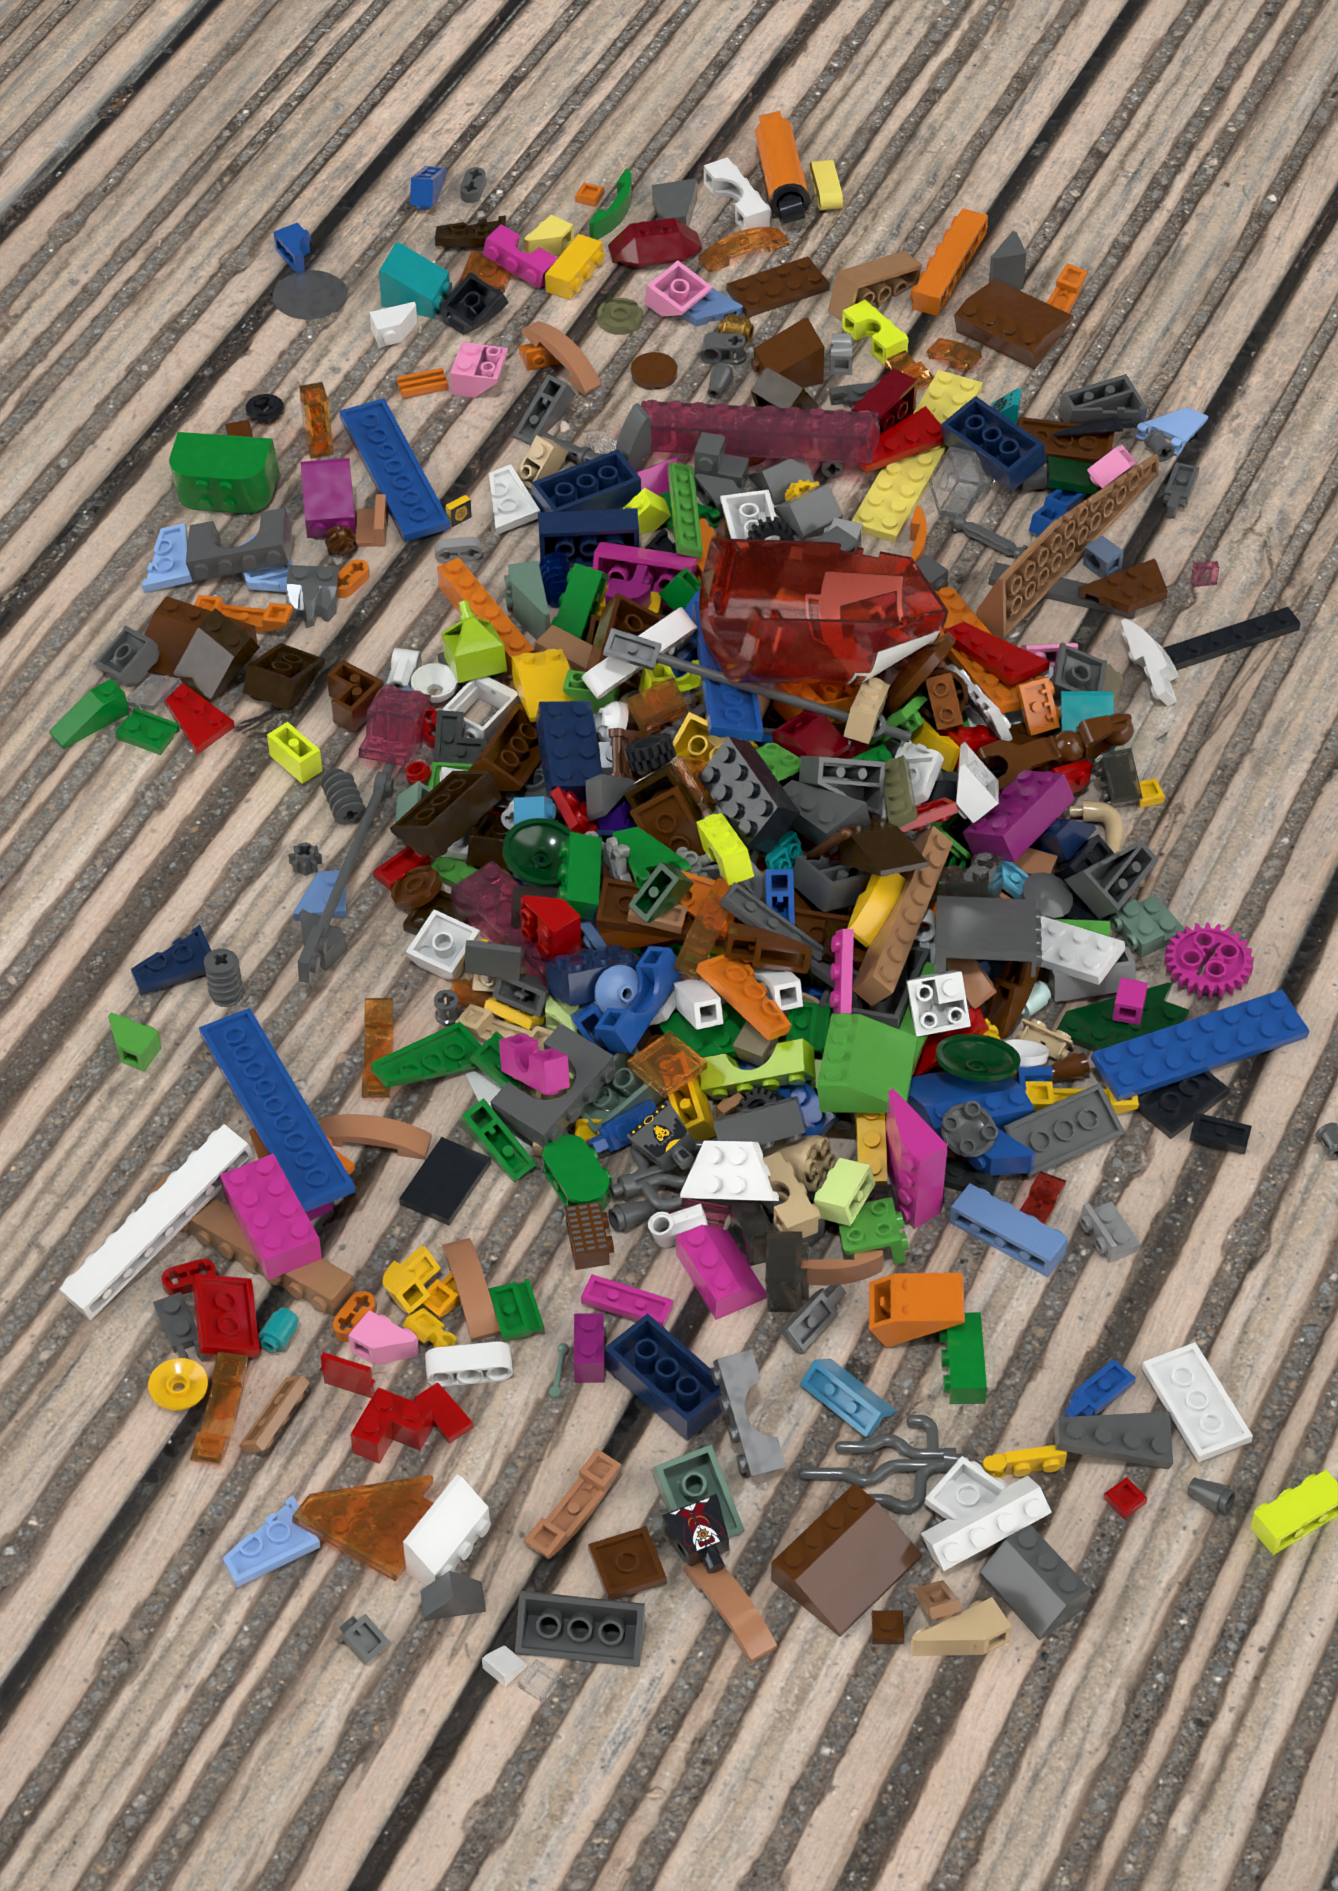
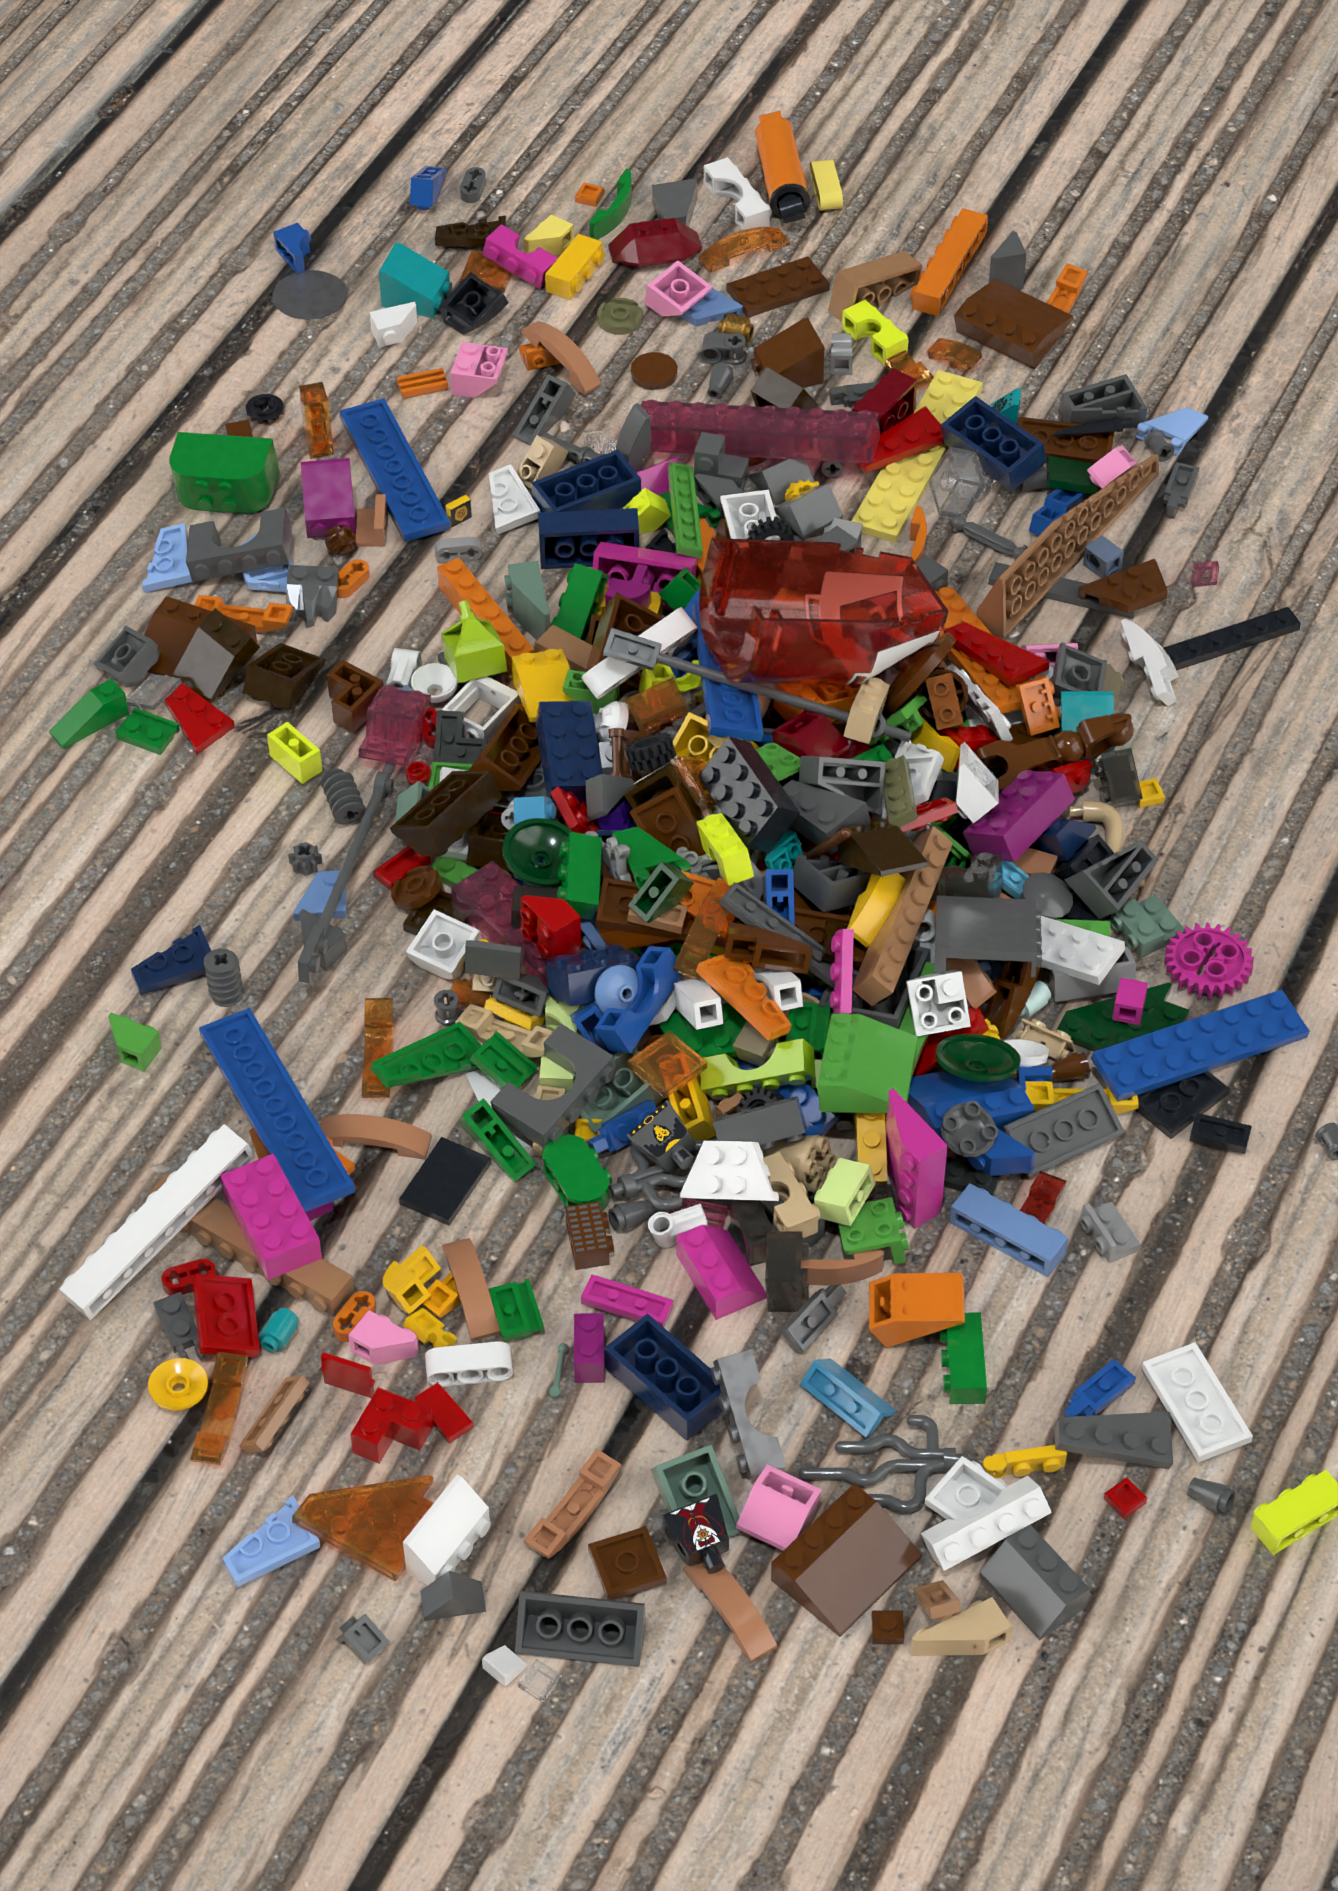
(538, 1069): dark pink arch -> none
(554, 574): clear blue piece -> none
(778, 1508): none -> bright pink slope

